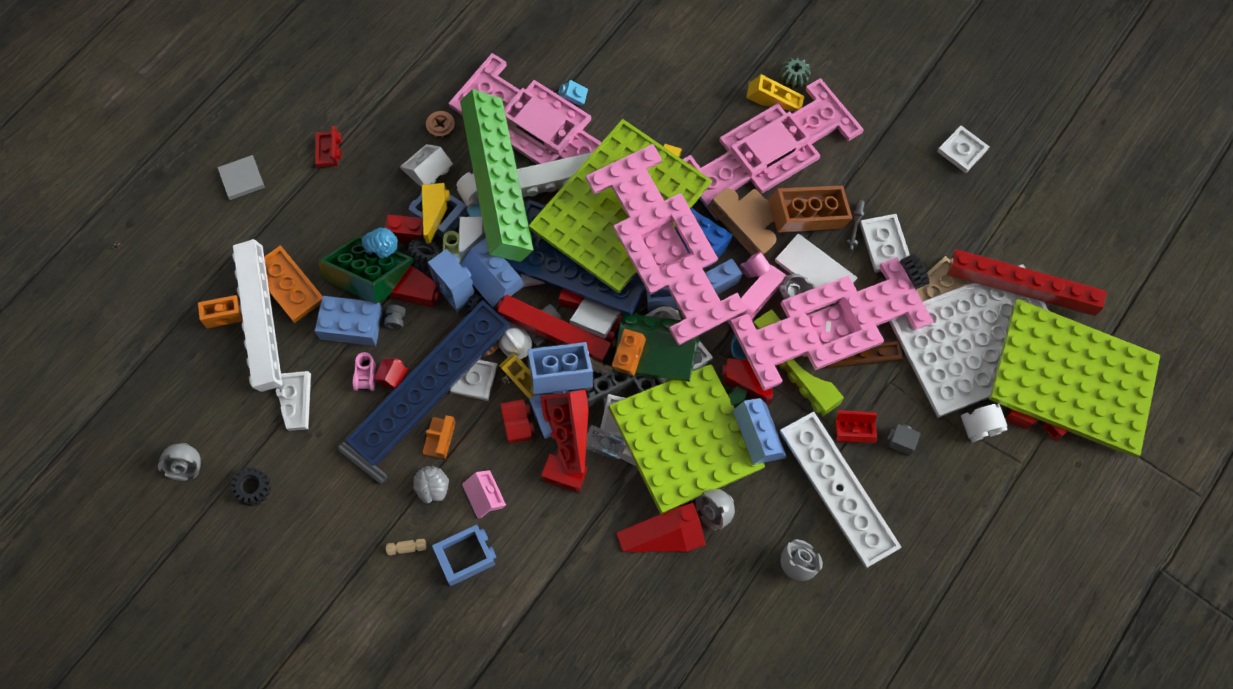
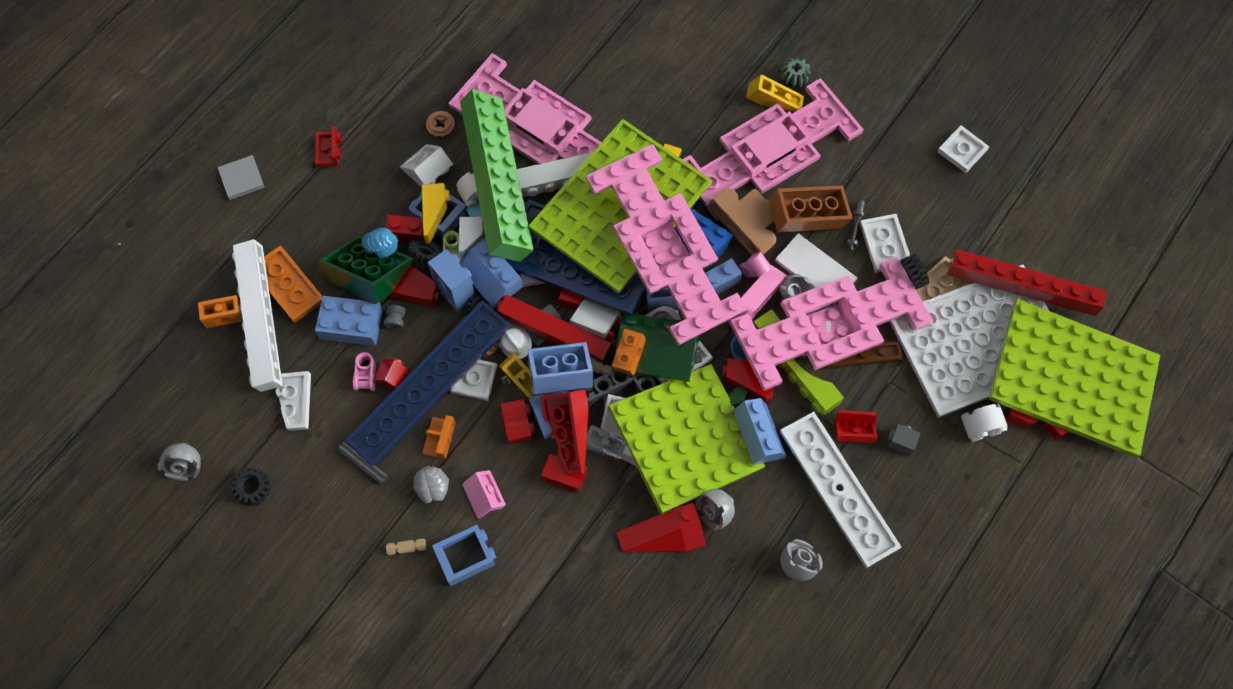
(573, 92): medium azure bracket -> none

